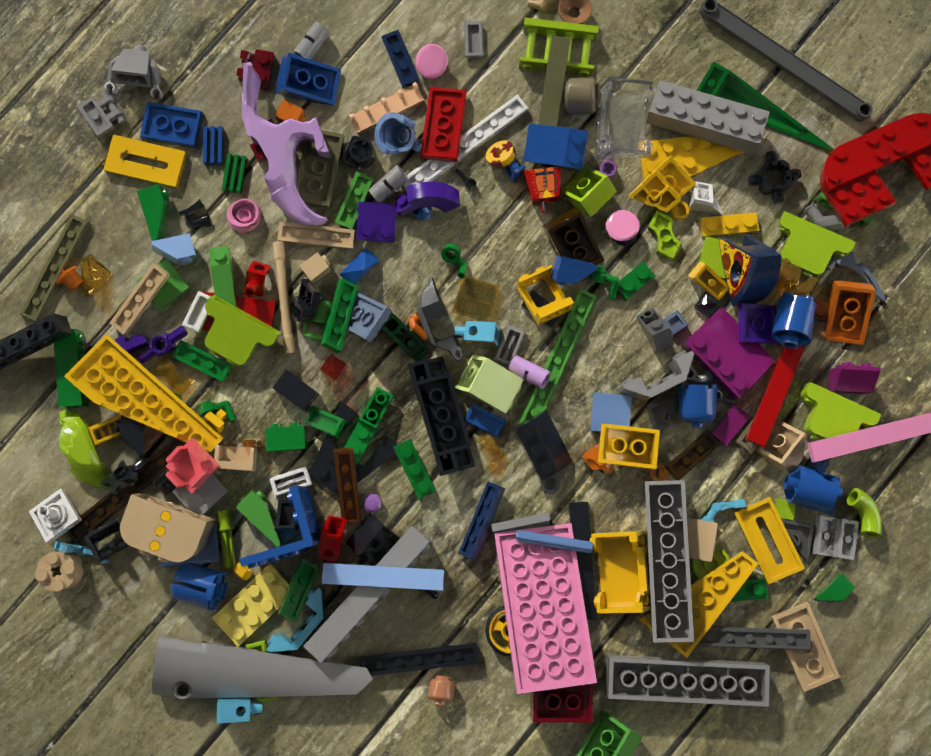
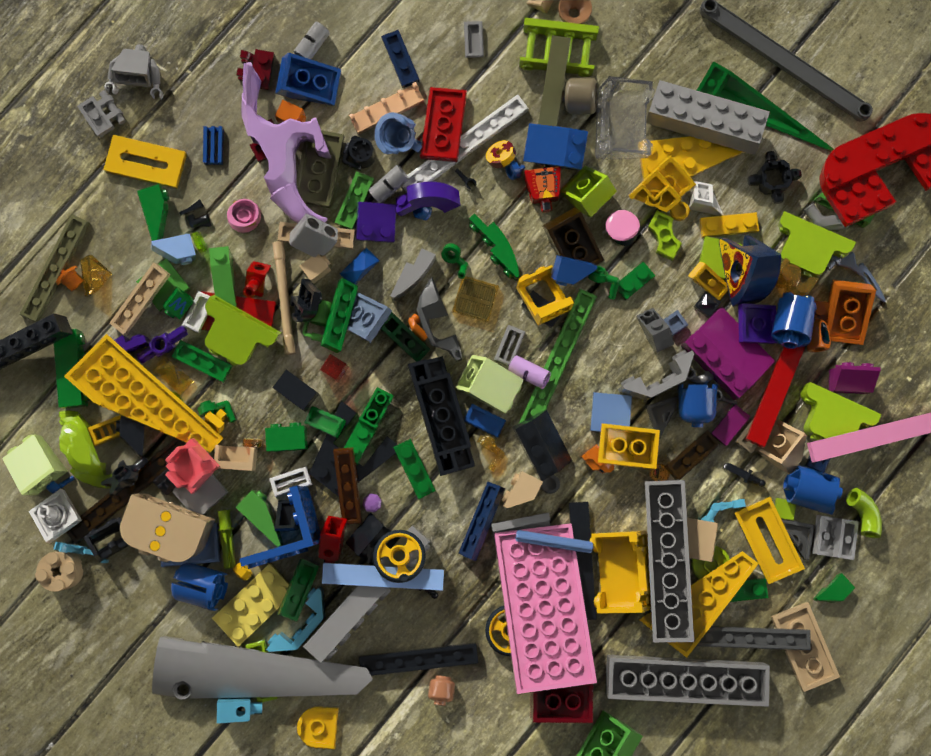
(33, 465): none -> yellowish green slope
(53, 486): none -> blue hand
(171, 125): blue tile -> none
(177, 303): none -> green brick
(199, 242): none -> clear neon green tile
(236, 158): green tile -> none
(313, 236): none -> light grey piece
(319, 727): none -> yellow tile
(403, 573): none -> yellow wheel
(413, 274): none -> light grey slope
(431, 61): bright pink piece -> none
(487, 333): medium azure torso -> none
(502, 252): none -> green slope
(524, 489): none -> tan slope
(608, 168): medium lavender tile -> none
(744, 474): none -> black piece
(820, 337): none -> orange rock

